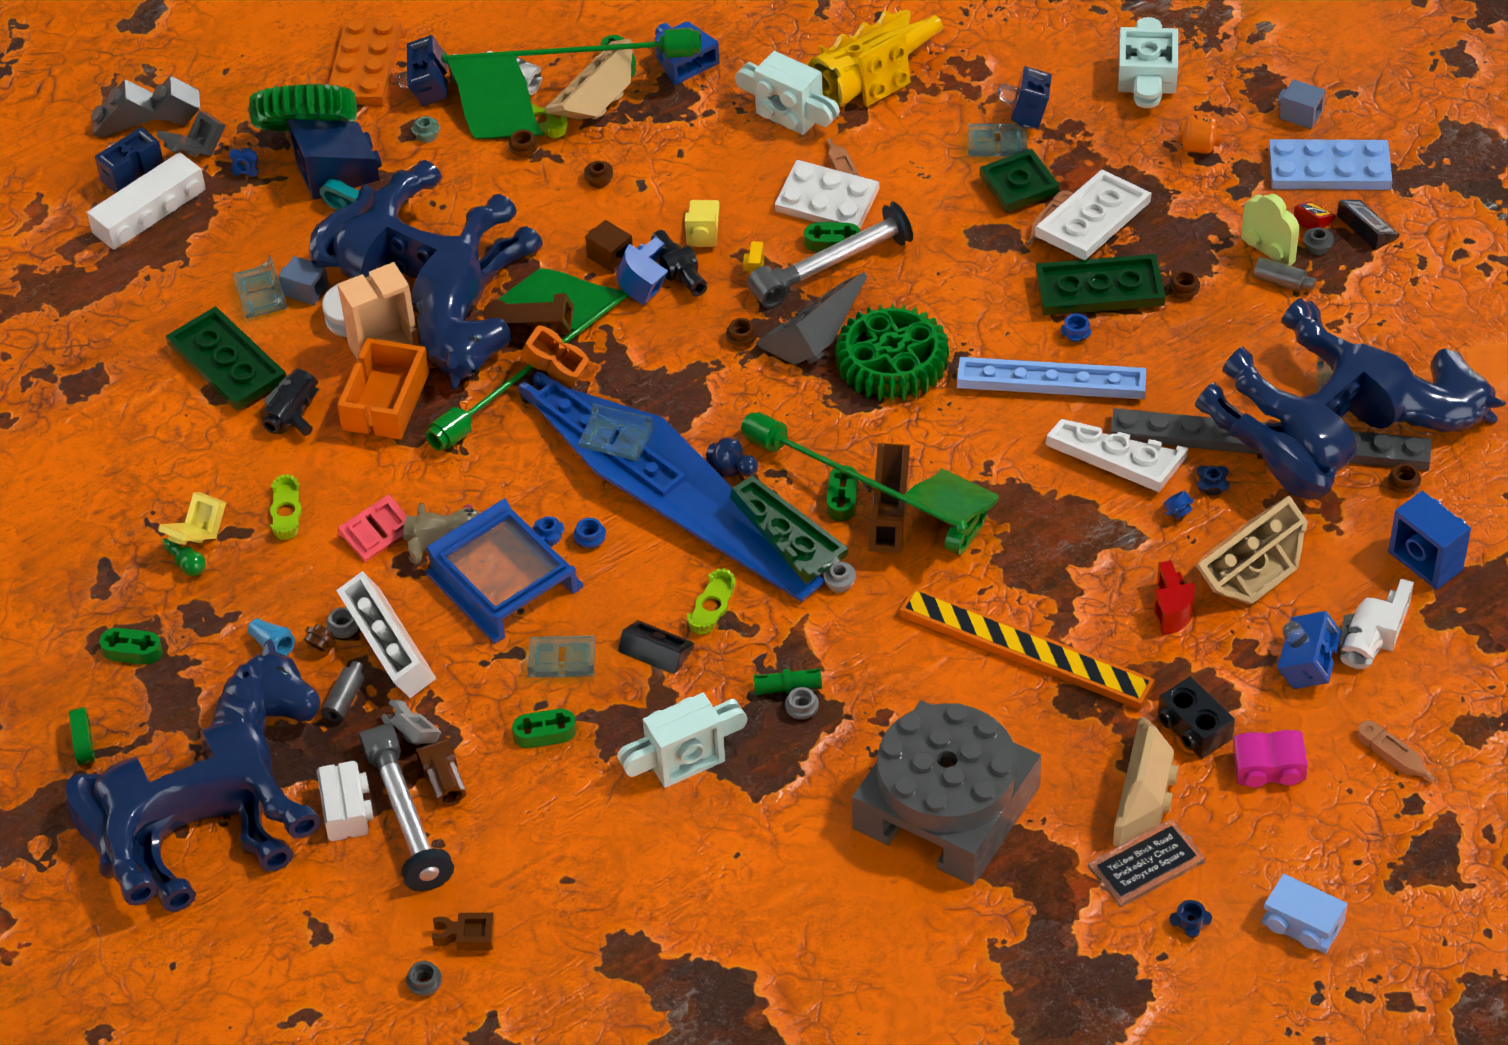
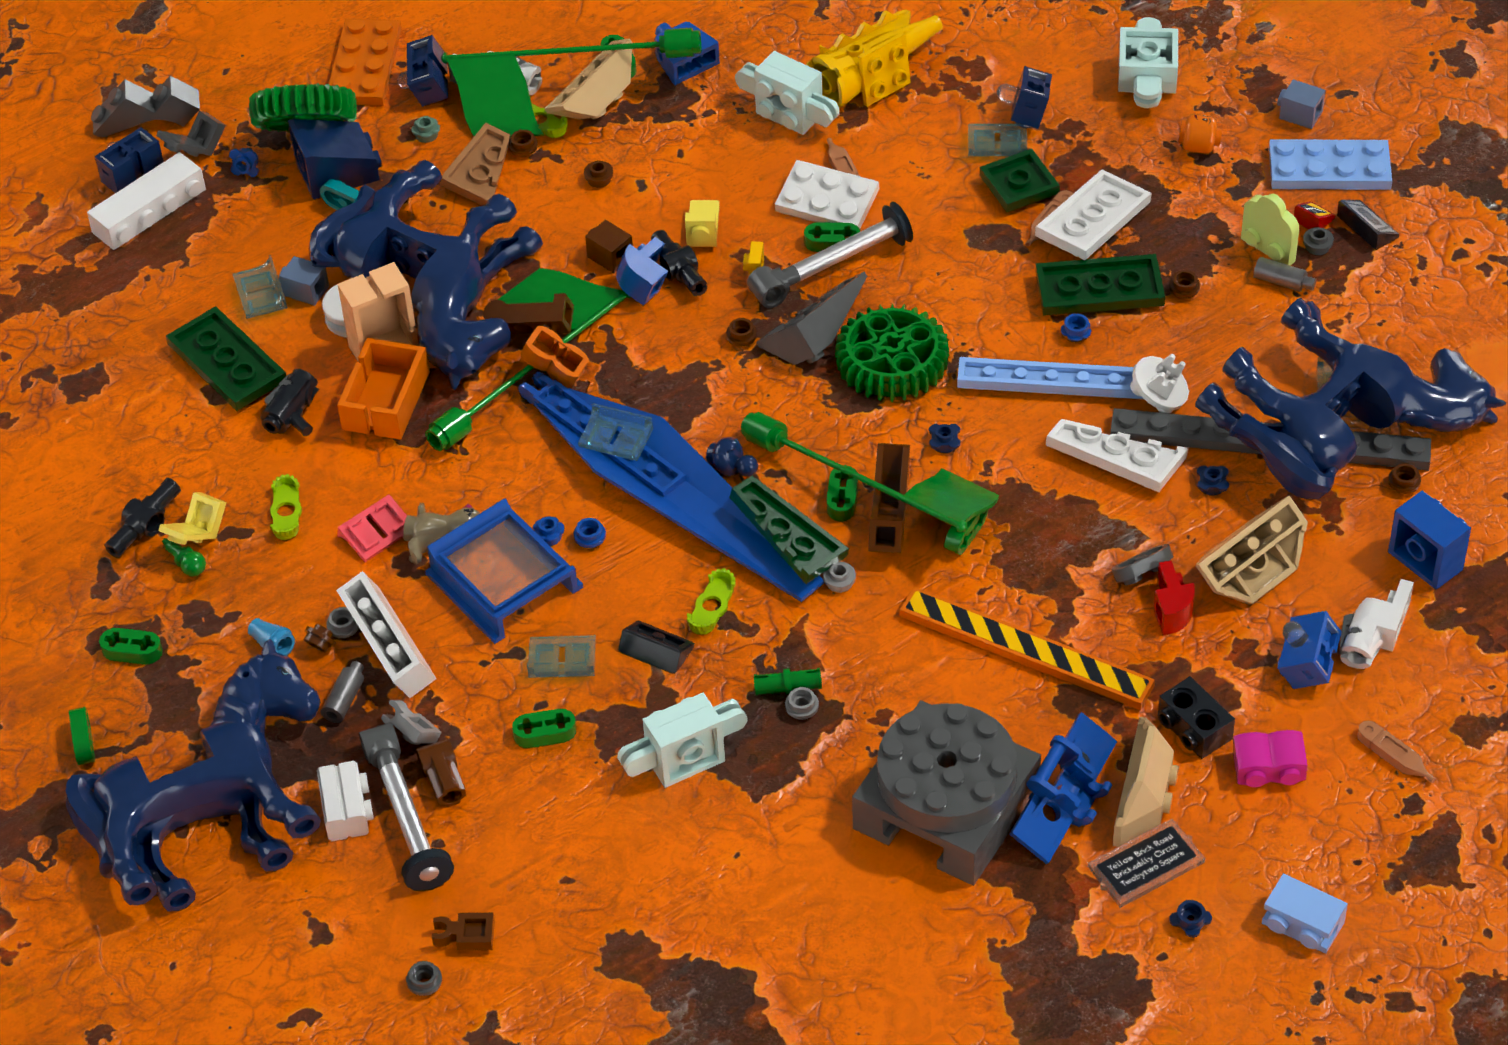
(142, 517): none -> black pin
(478, 166): none -> medium nougat wing
(944, 437): none -> dark blue plate
(1072, 794): none -> blue piece
(1131, 570): none -> dark grey plate
(1160, 382): none -> white plate
(1178, 504): blue plate -> none

